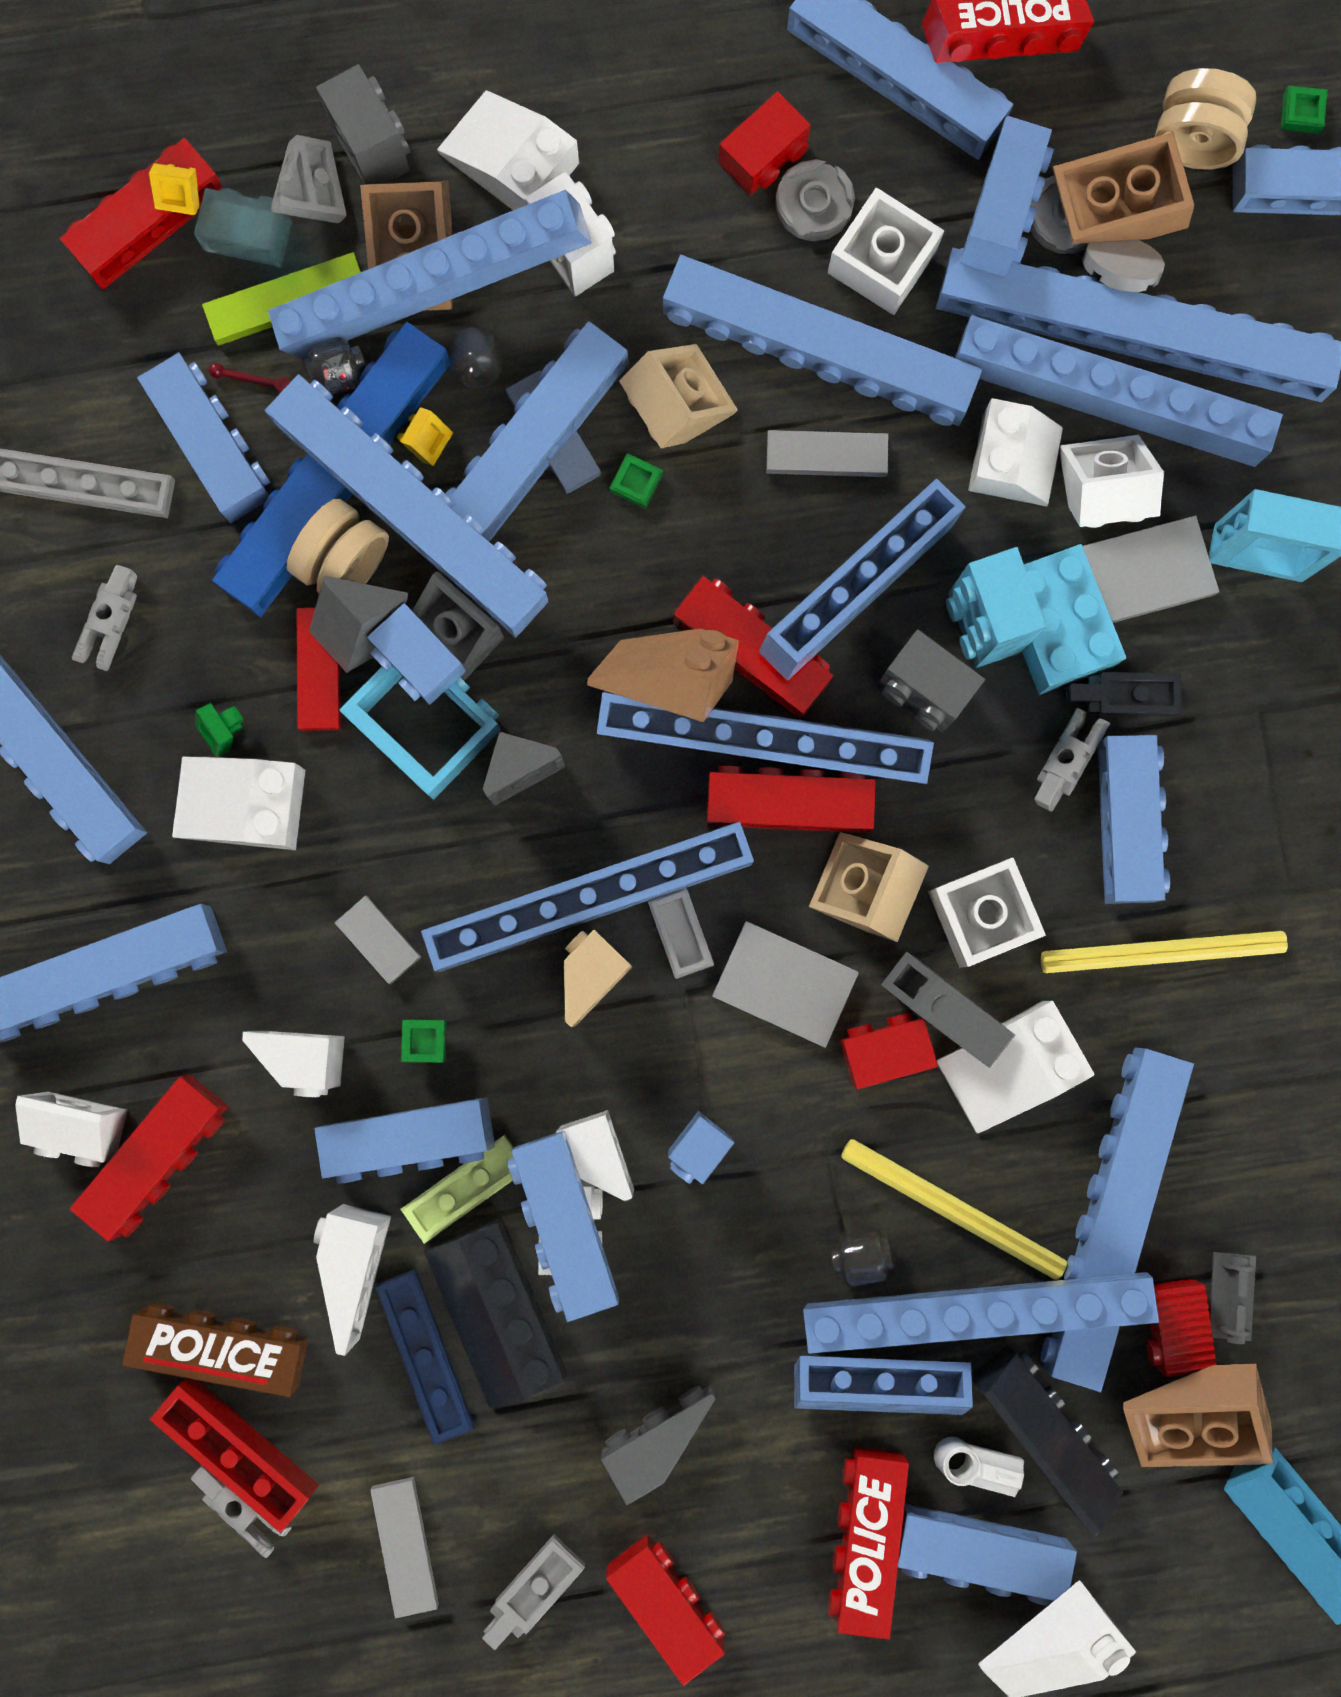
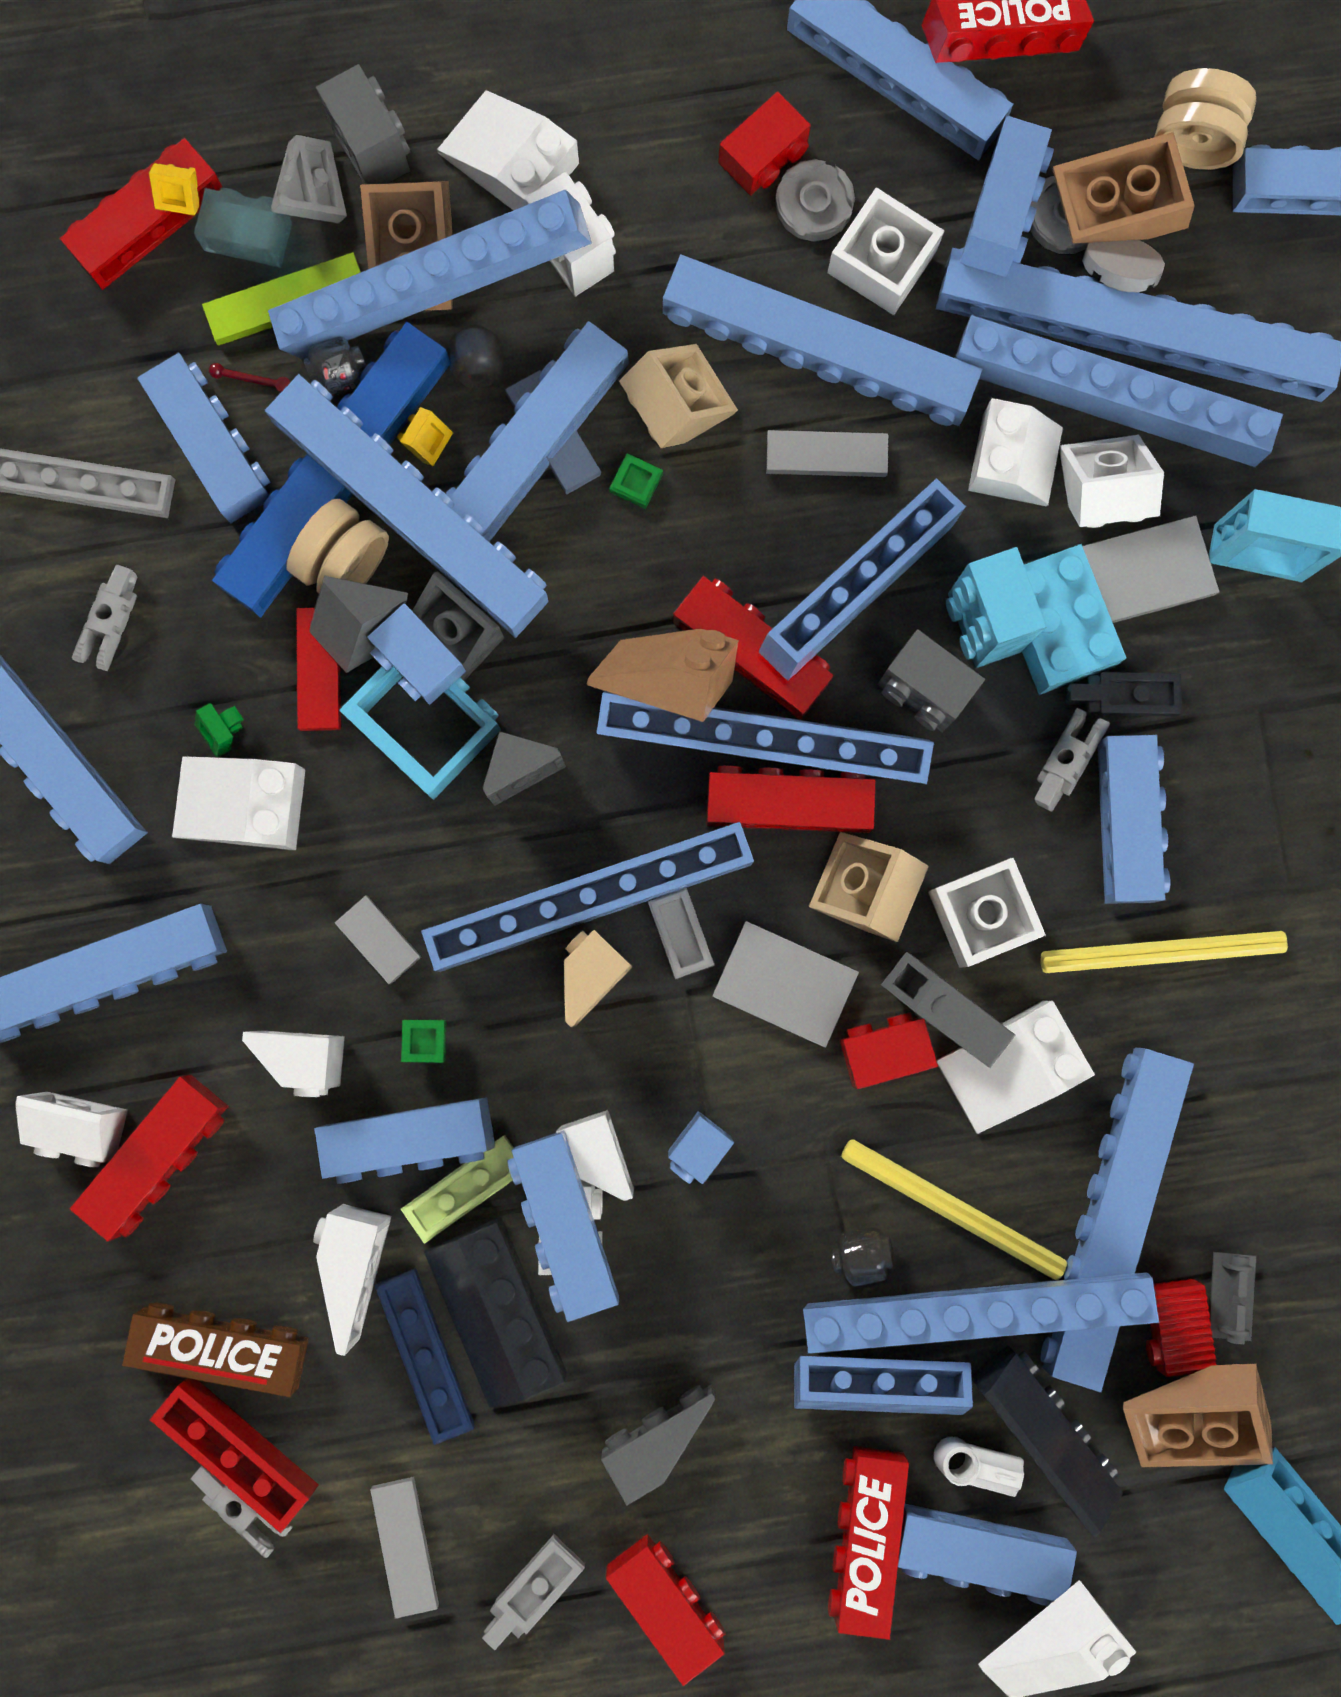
(1304, 109): green tile -> none

